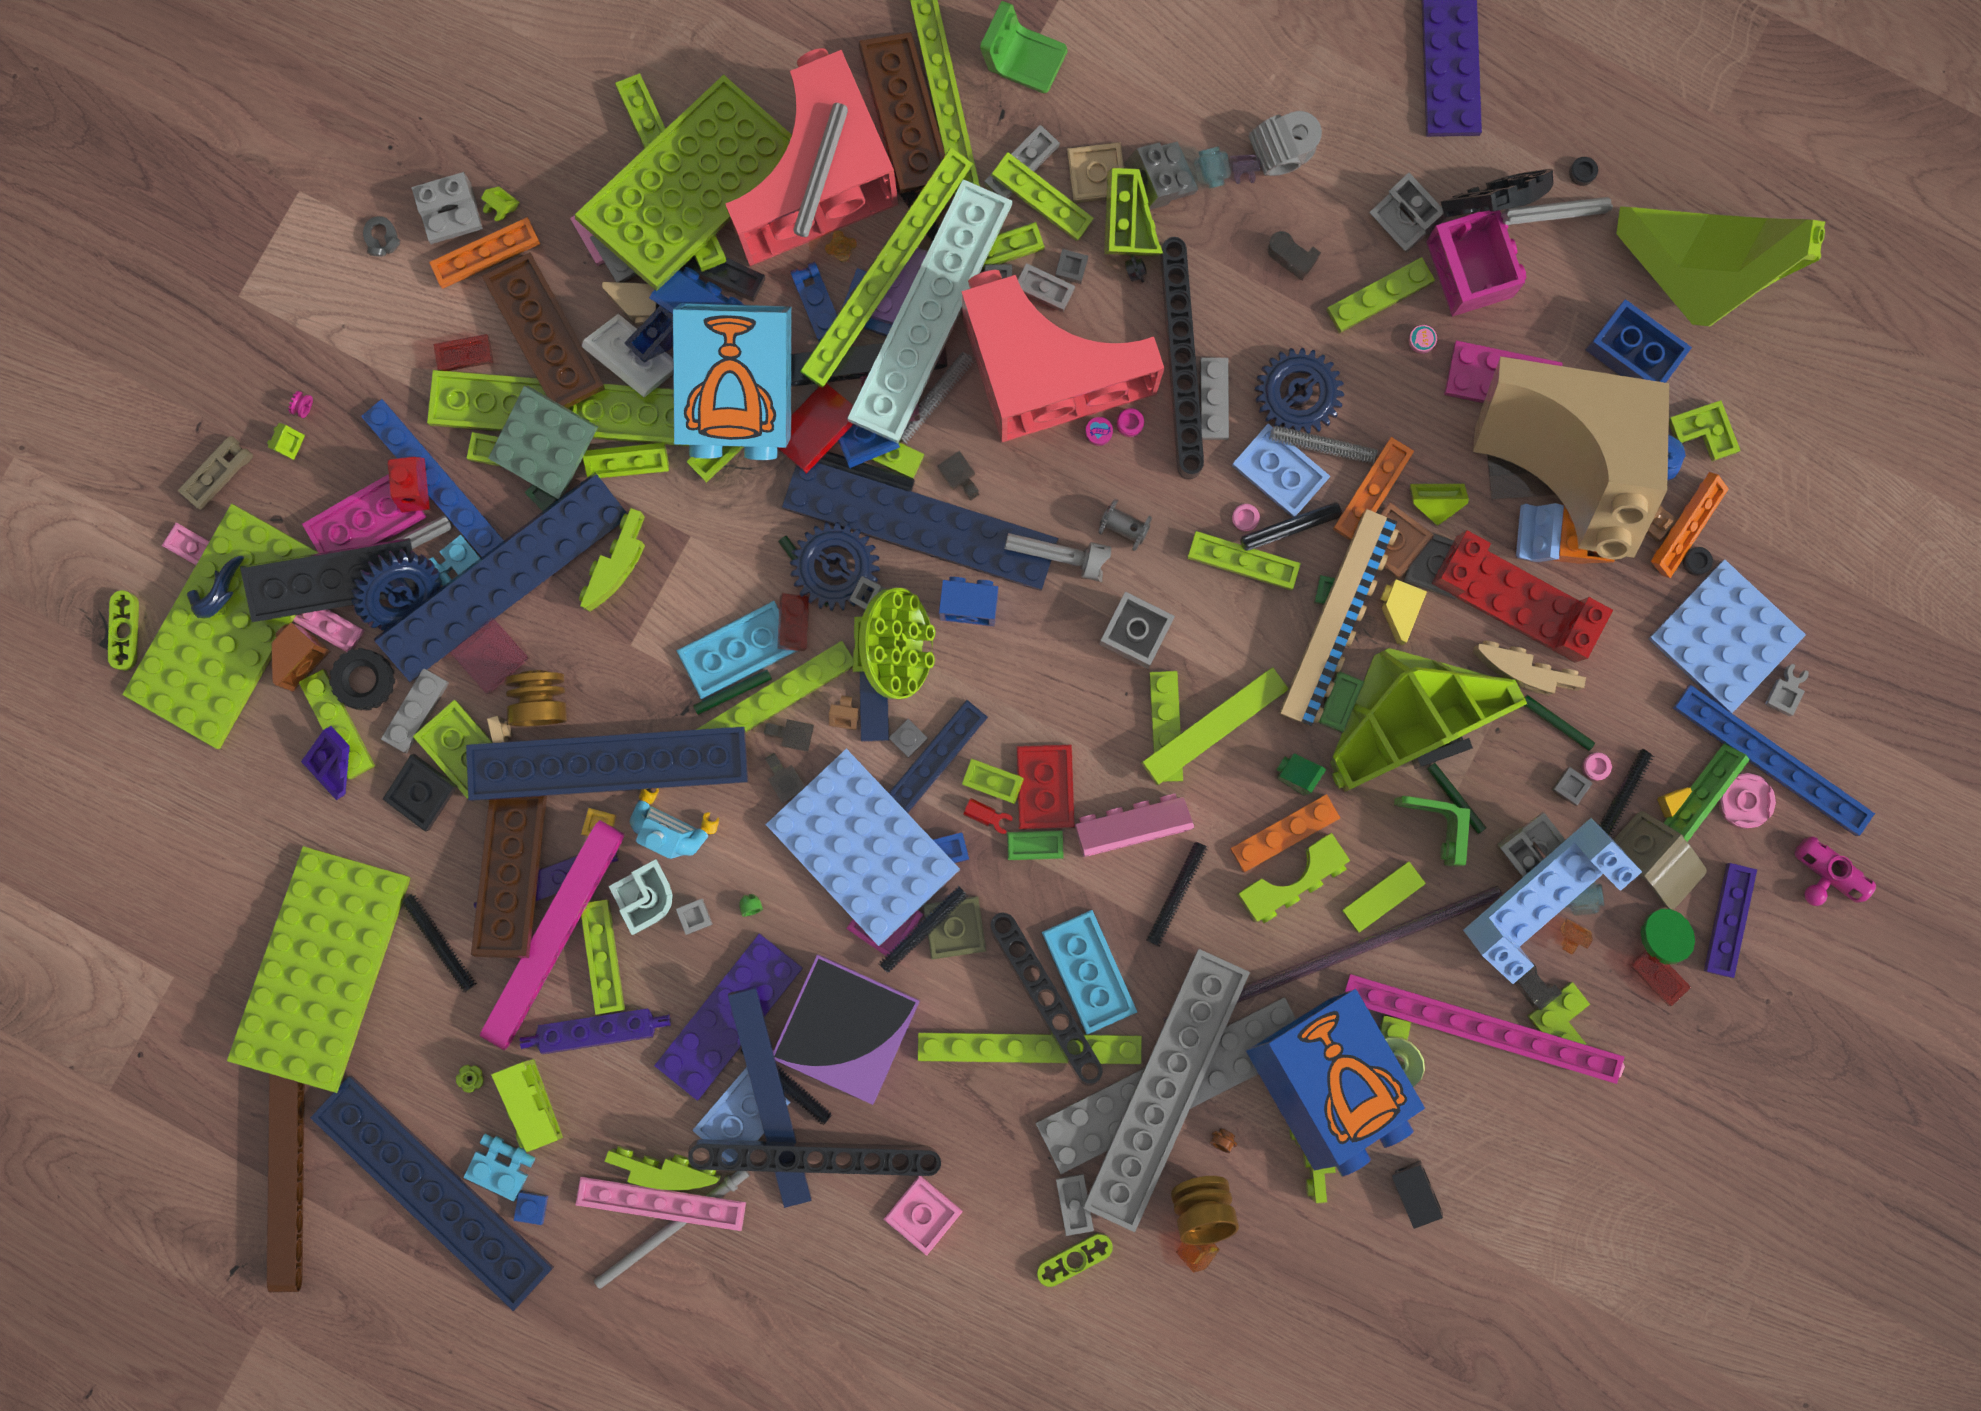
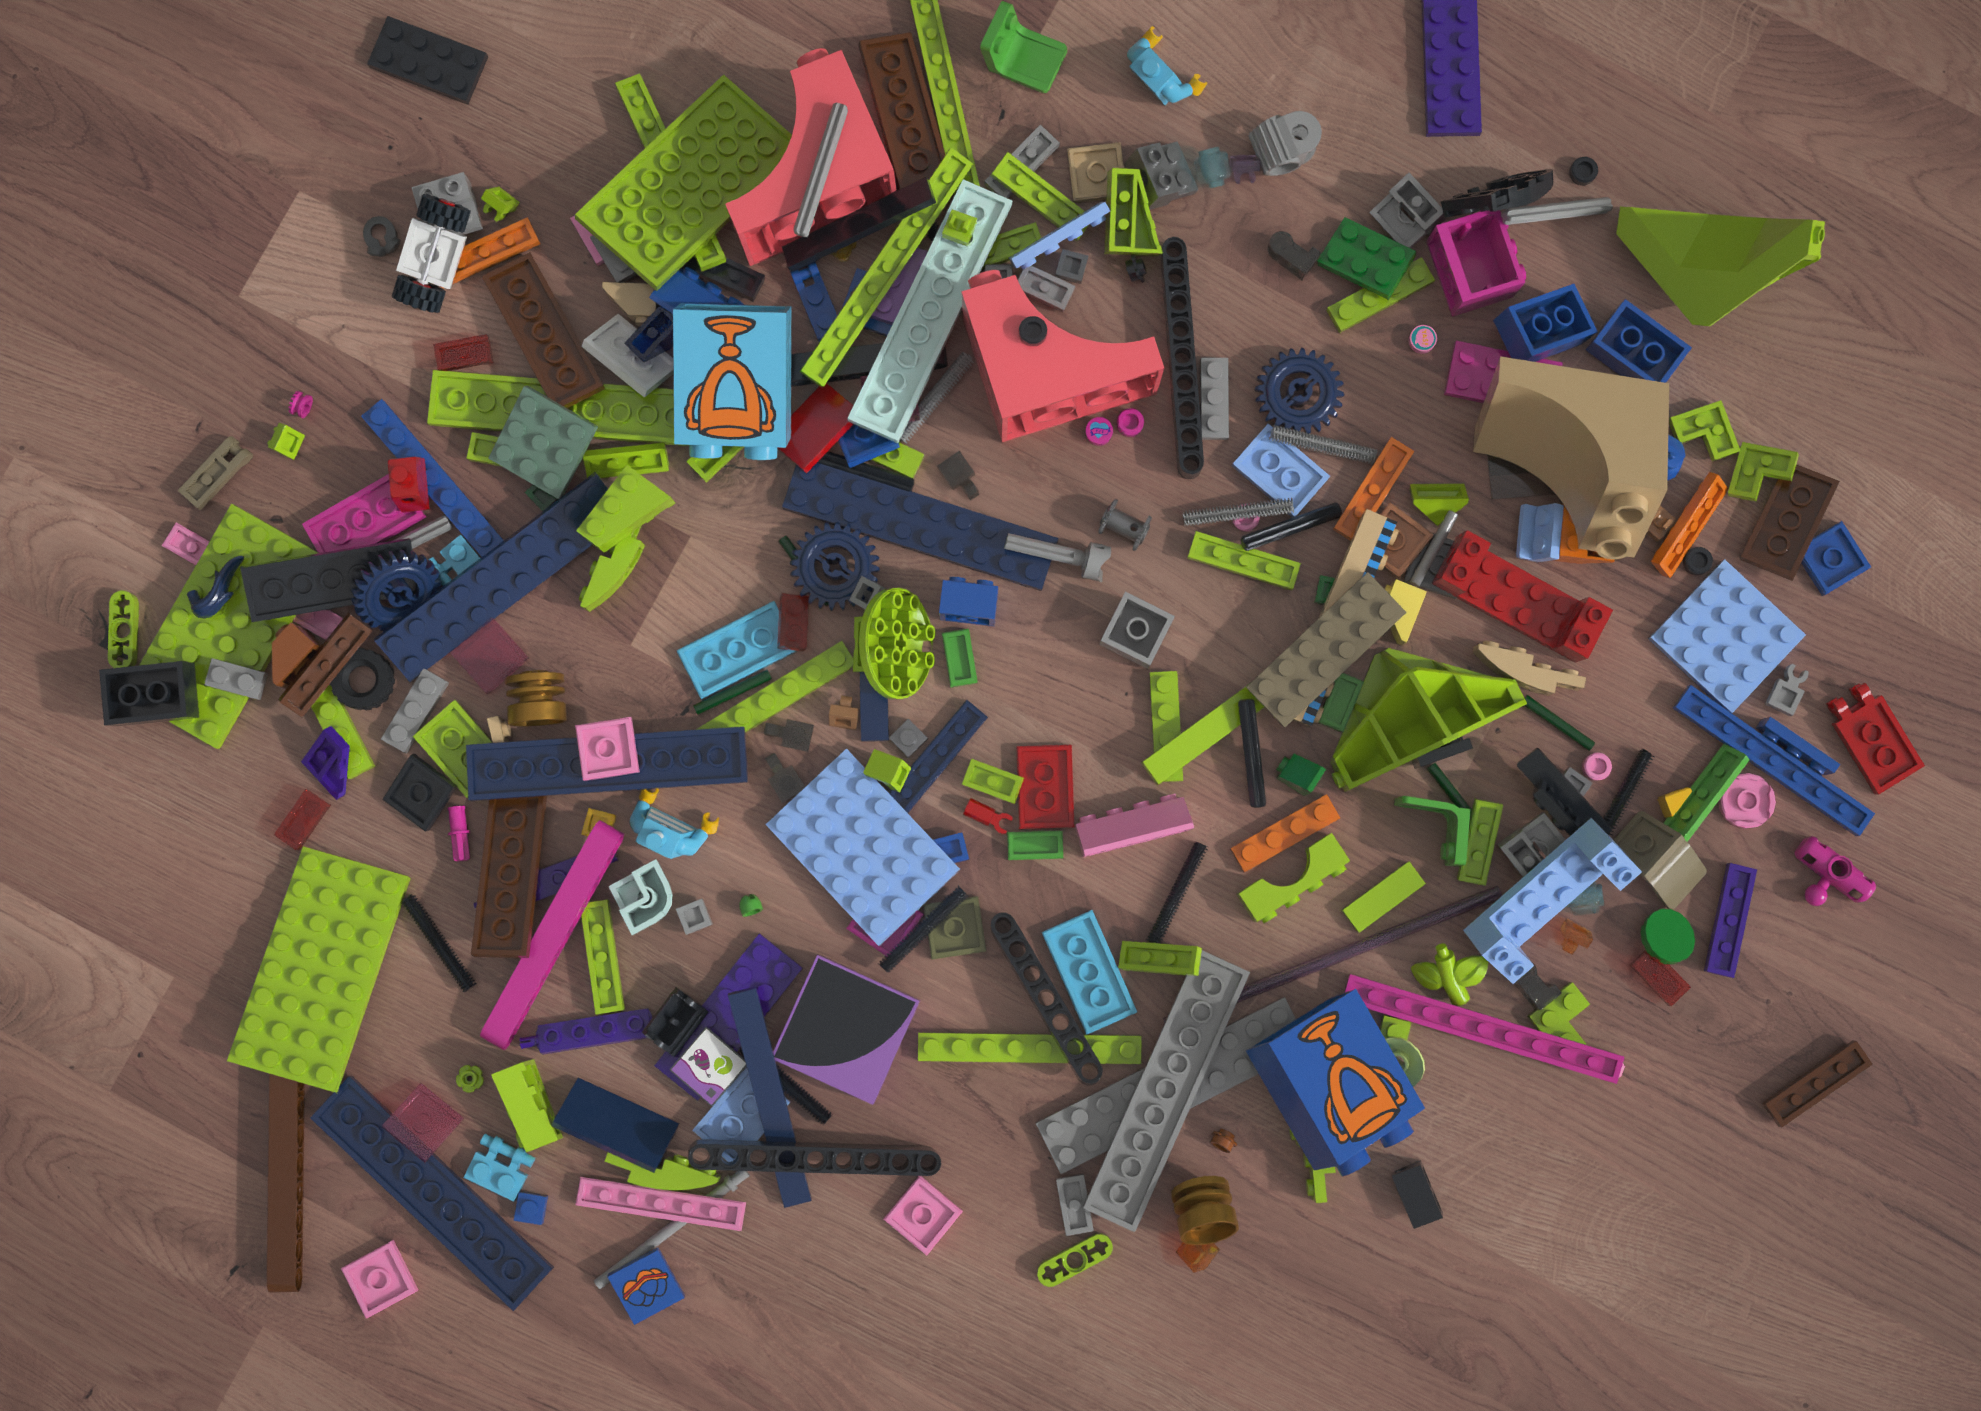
(149, 693): none -> black brick
(236, 679): none -> light grey plate
(302, 819): none -> clear red plate
(325, 665): none -> reddish brown plate
(379, 1279): none -> bright pink tile
(422, 1122): none -> clear pink tile
(427, 60): none -> black plate
(431, 253): none -> plate
(459, 833): none -> dark pink axle
(607, 749): none -> bright pink tile
(615, 1125): none -> dark blue tile
(623, 509): none -> lime wedge
(646, 1285): none -> blue tile
(675, 1022): none -> black hinge
(709, 1066): none -> tile
(859, 224): none -> black tile
(887, 769): none -> lime panel
(959, 227): none -> lime tile
(959, 658): none -> bright green tile
(1033, 331): none -> black tile
(1069, 230): none -> light blue plate
(1157, 74): none -> medium azure torso
(1160, 958): none -> lime plate
(1238, 512): none -> light grey axle
(1252, 753): none -> black axle
(1326, 649): none -> dark tan plate
(1366, 258): none -> green plate
(1433, 548): none -> light grey bar
(1451, 974): none -> lime plant
(1481, 841): none -> lime tile
(1545, 325): none -> blue brick
(1557, 794): none -> black bracket
(1755, 463): none -> lime plate
(1789, 522): none -> reddish brown plate
(1797, 746): none -> blue plate
(1817, 1083): none -> reddish brown plate
(1834, 559): none -> blue tile
(1874, 739): none -> red tile

